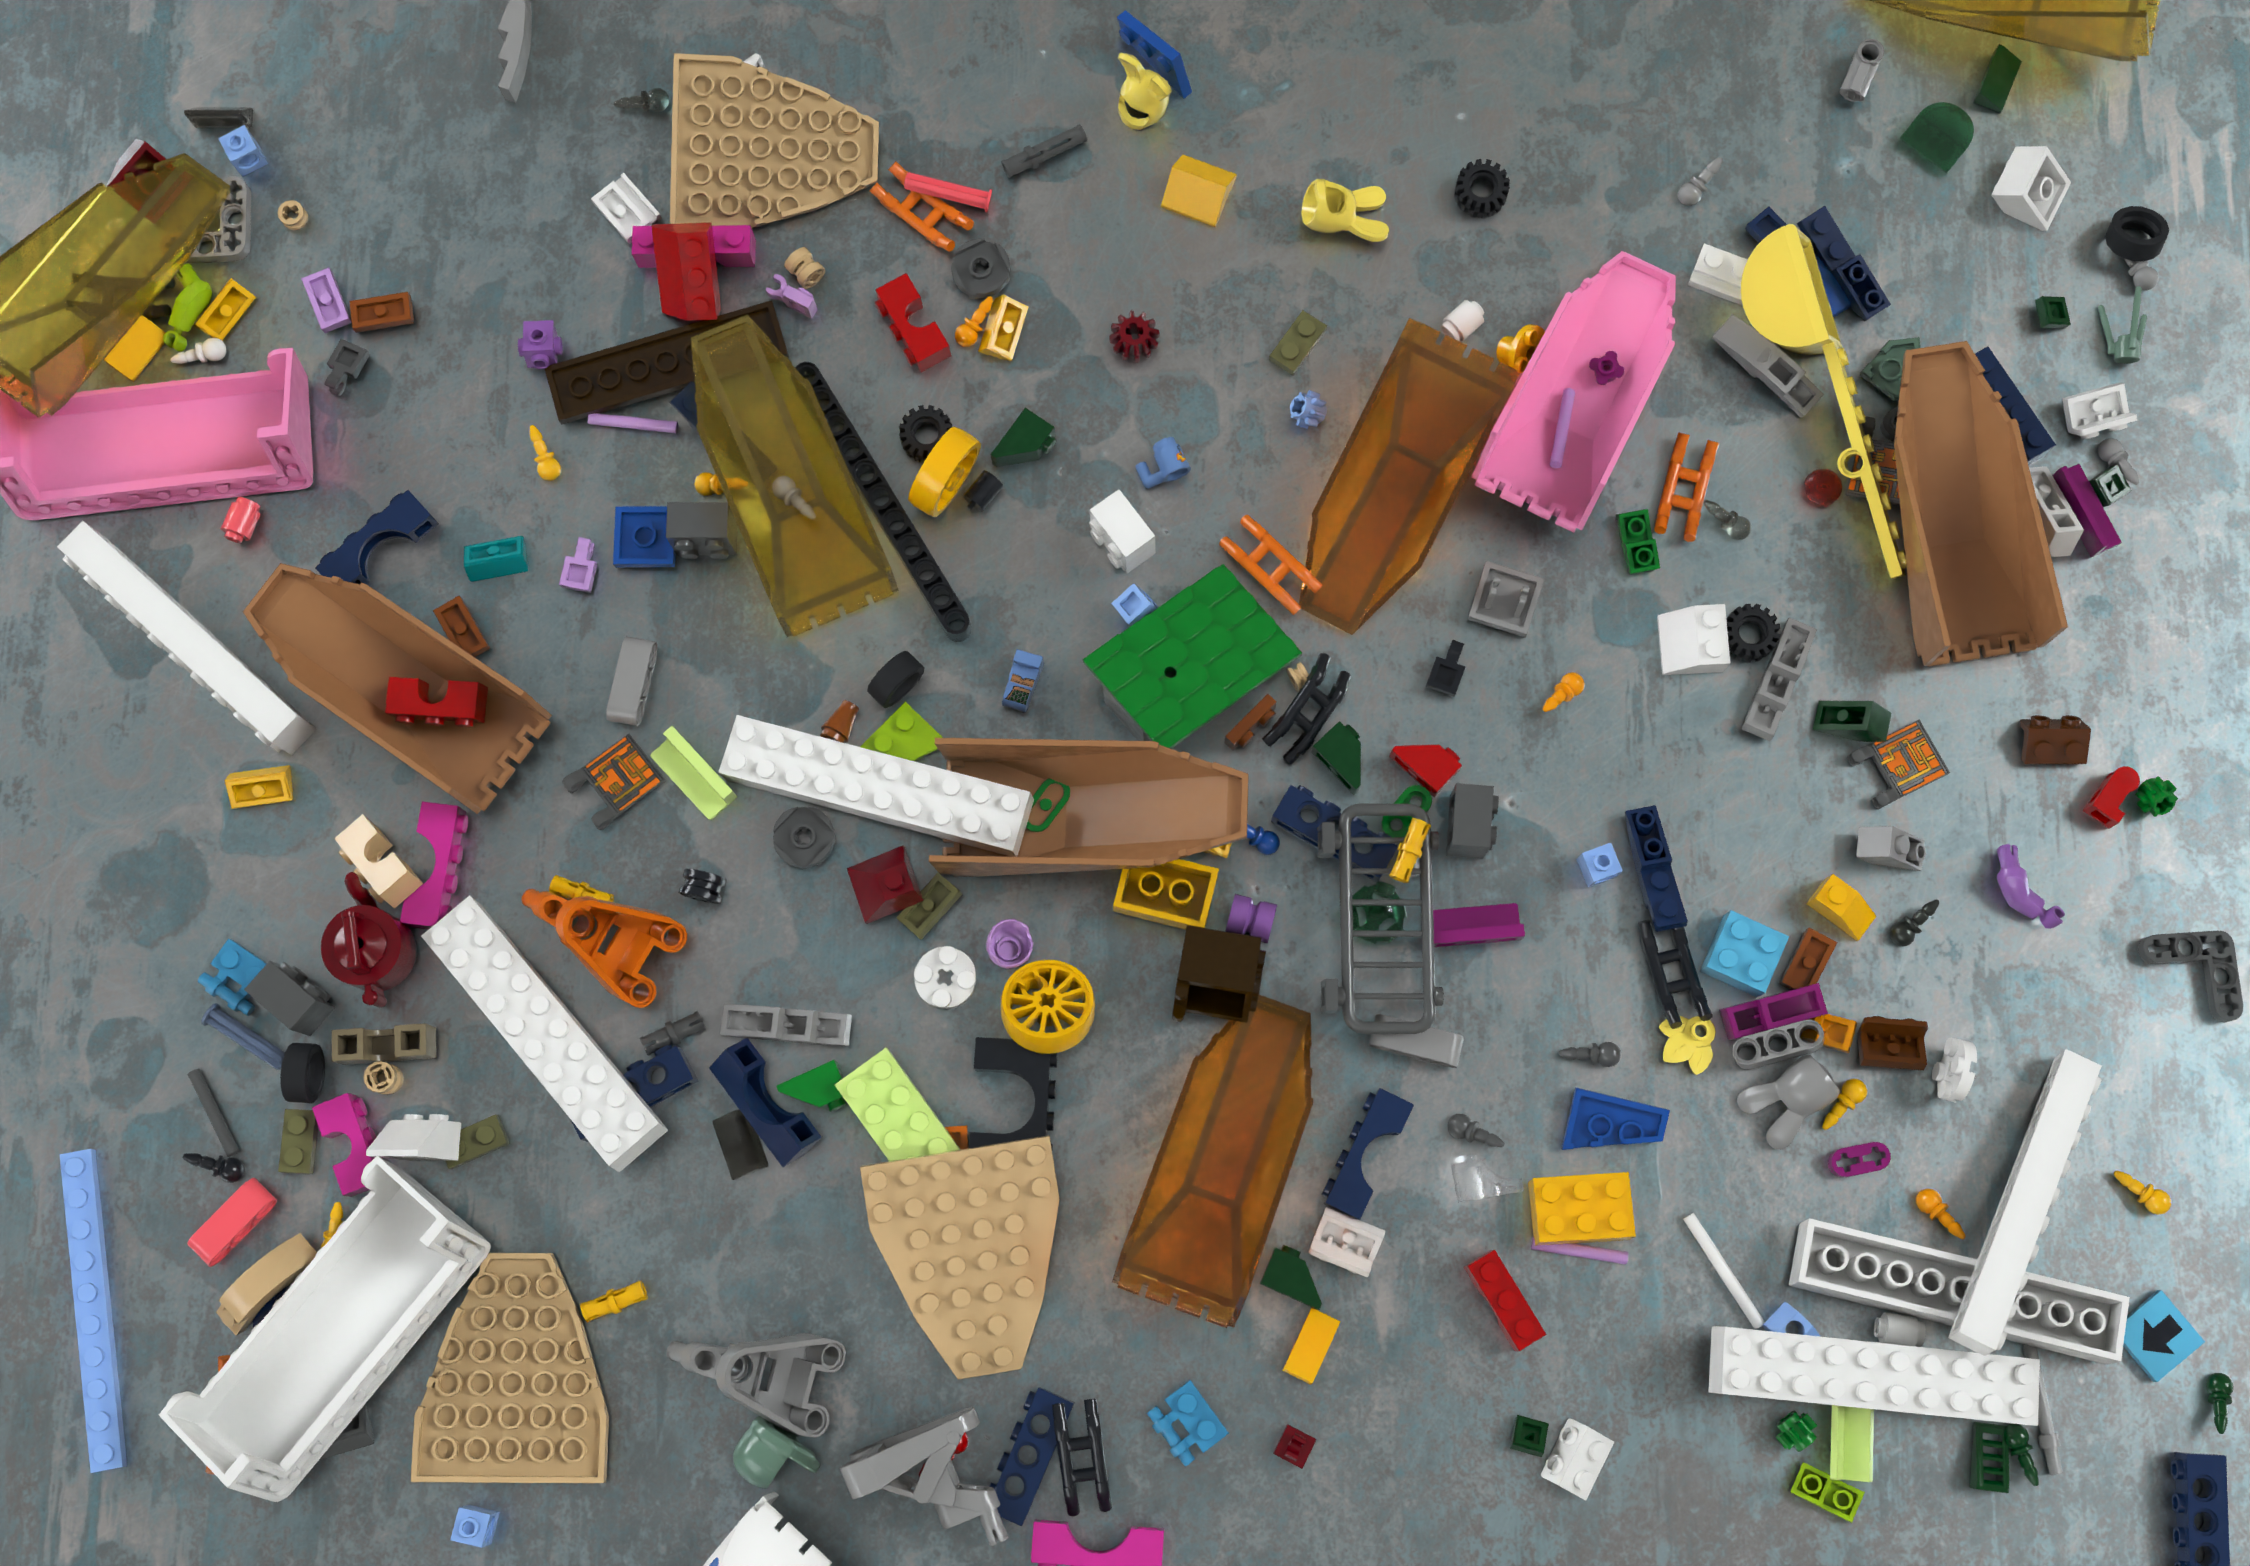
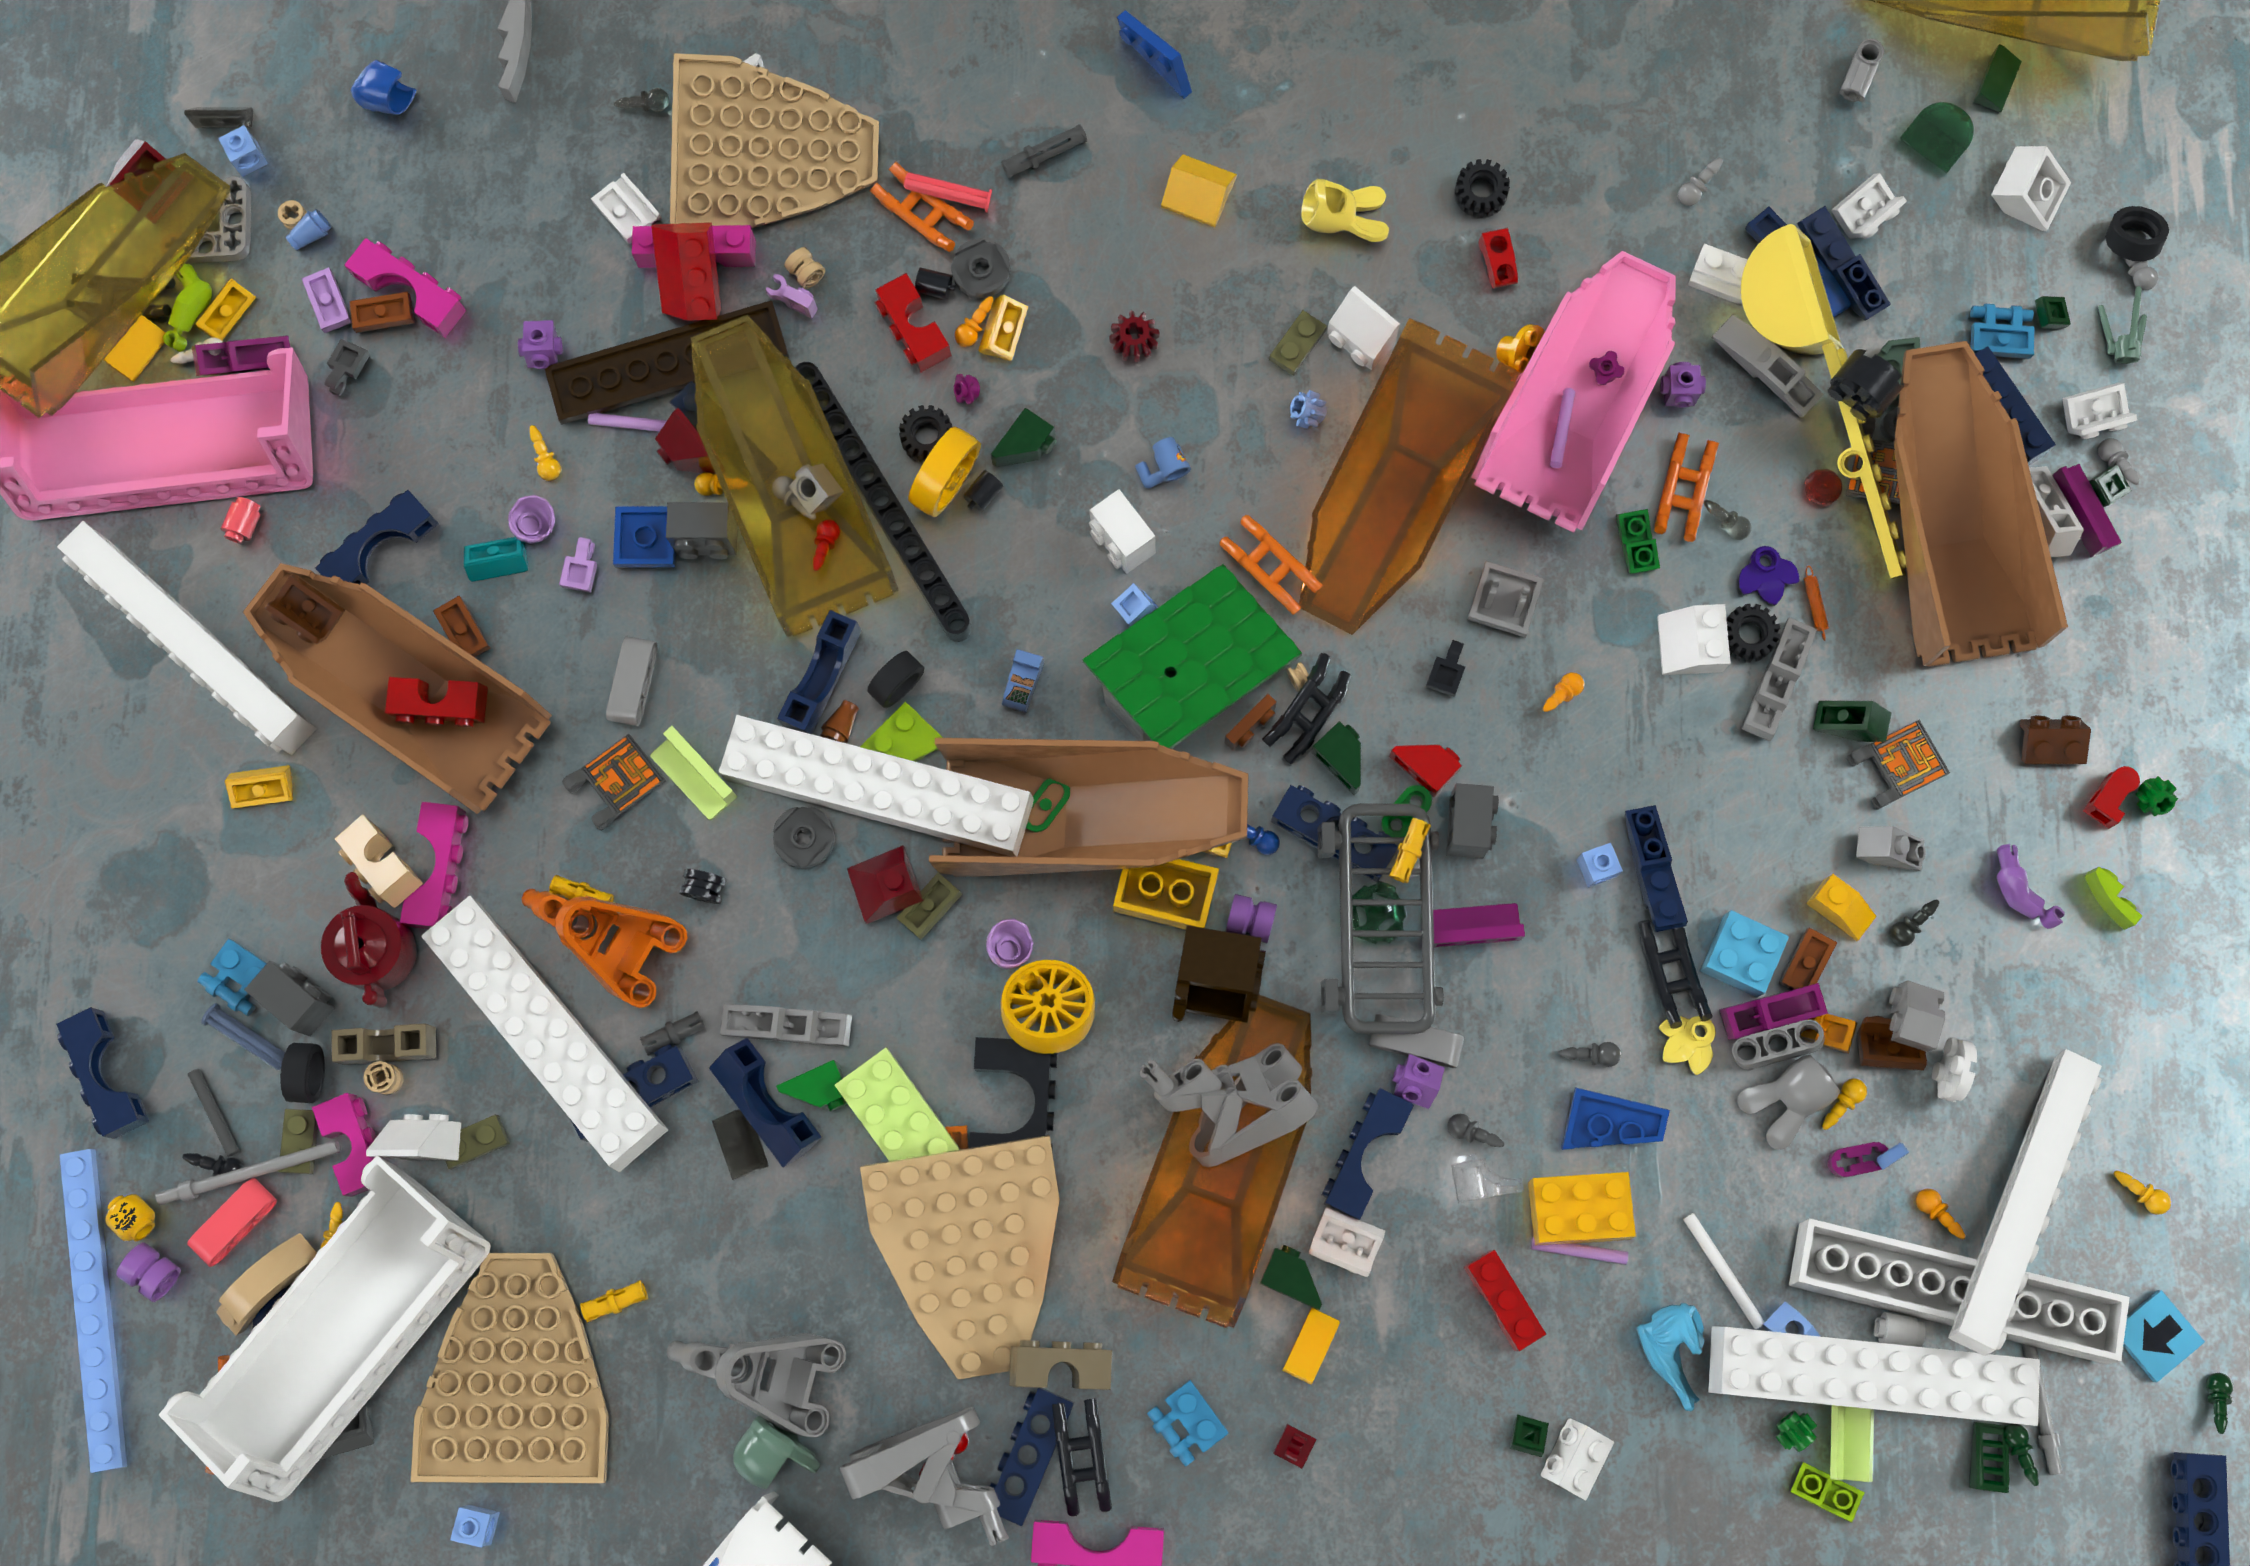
(85, 1040): none -> dark blue arch
(130, 1217): none -> yellow head
(149, 1272): none -> medium lavender wheel
(191, 1189): none -> light grey bar
(236, 355): none -> magenta slope
(305, 610): none -> reddish brown bracket
(308, 229): none -> medium blue cone
(378, 268): none -> dark pink arch
(380, 90): none -> blue piece
(531, 519): none -> lavender hair
(682, 445): none -> dark red slope
(826, 488): none -> light grey brick
(827, 533): none -> red bar
(830, 656): none -> dark blue arch
(927, 974): white plate -> none
(934, 283): none -> black piece
(966, 388): none -> magenta plate
(1032, 1364): none -> dark tan arch
(1142, 91): light yellow piece -> none
(1262, 1080): none -> light grey connector
(1363, 329): none -> white slope
(1418, 1081): none -> medium lavender brick
(1463, 320): white brick -> none
(1499, 257): none -> red leg
(1662, 1342): none -> medium azure hair
(1682, 385): none -> medium lavender brick
(1767, 580): none -> dark purple plate
(1816, 603): none -> orange piece
(1866, 385): none -> black brick
(1867, 208): none -> white bracket
(1892, 1155): none -> medium blue tile
(1916, 1015): none -> light grey brick
(2003, 339): none -> dark azure plate
(2105, 889): none -> lime slope
(2211, 960): dark grey beam -> none

